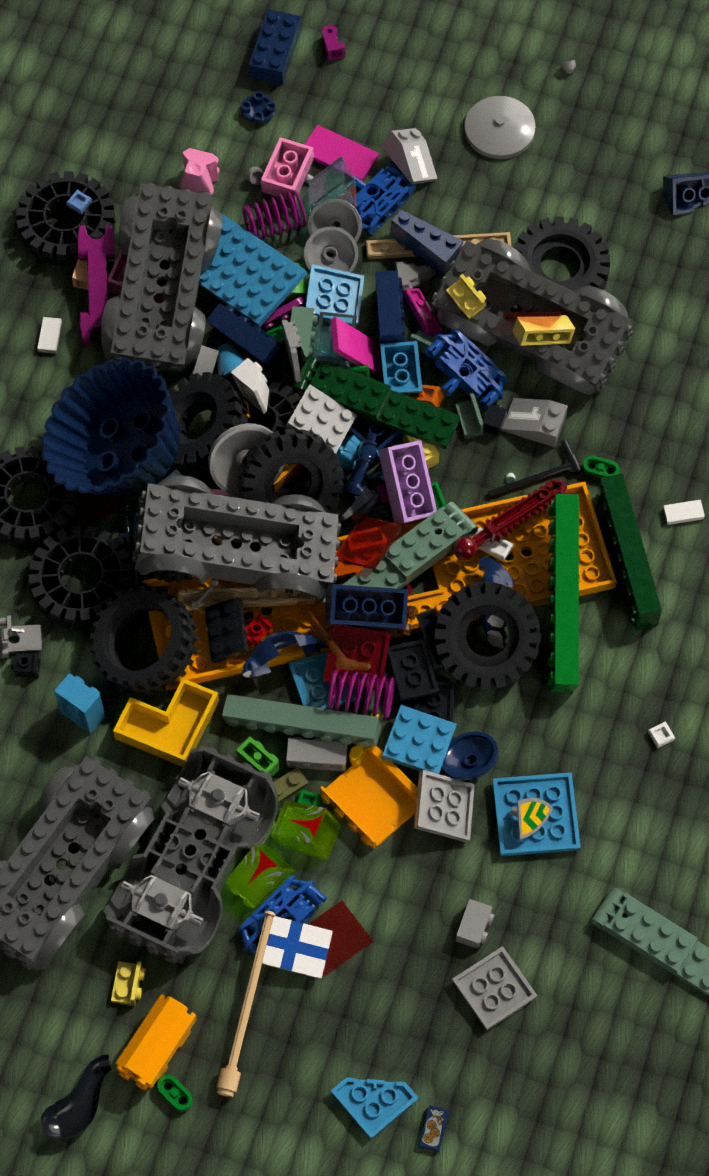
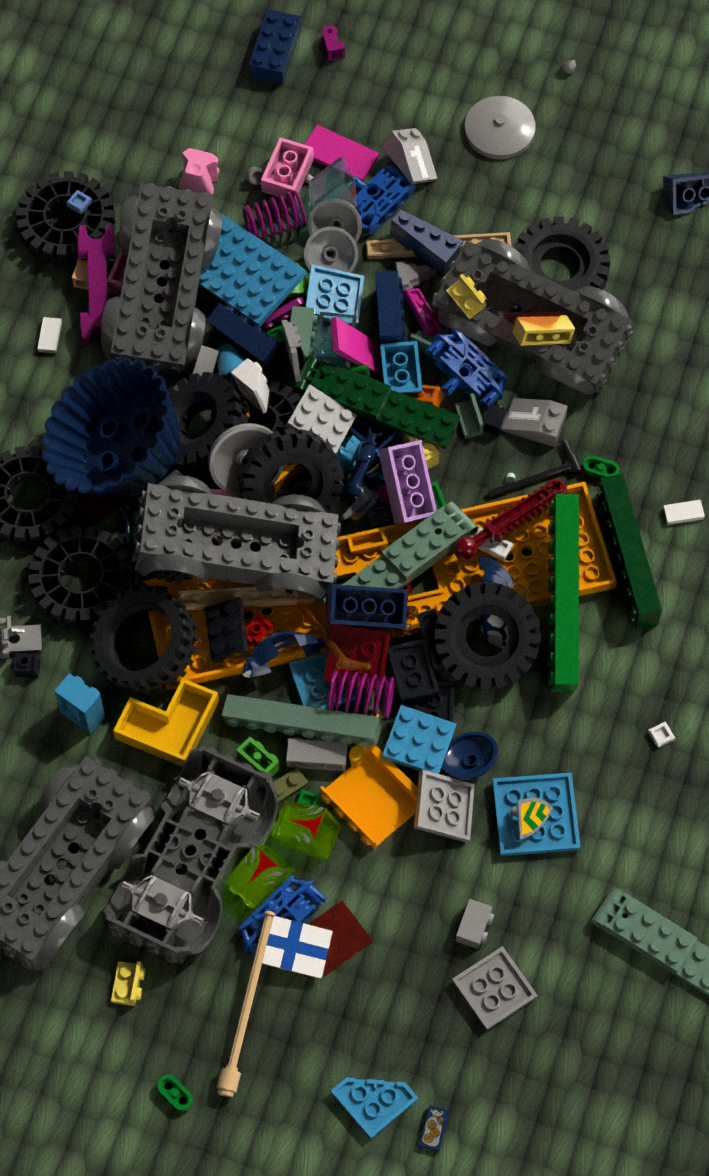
(77, 1110): black animal -> none
(155, 1042): light orange brick -> none
(195, 605): light grey hinge -> none
(258, 108): dark blue dish -> none
(368, 542): clear red piece -> none

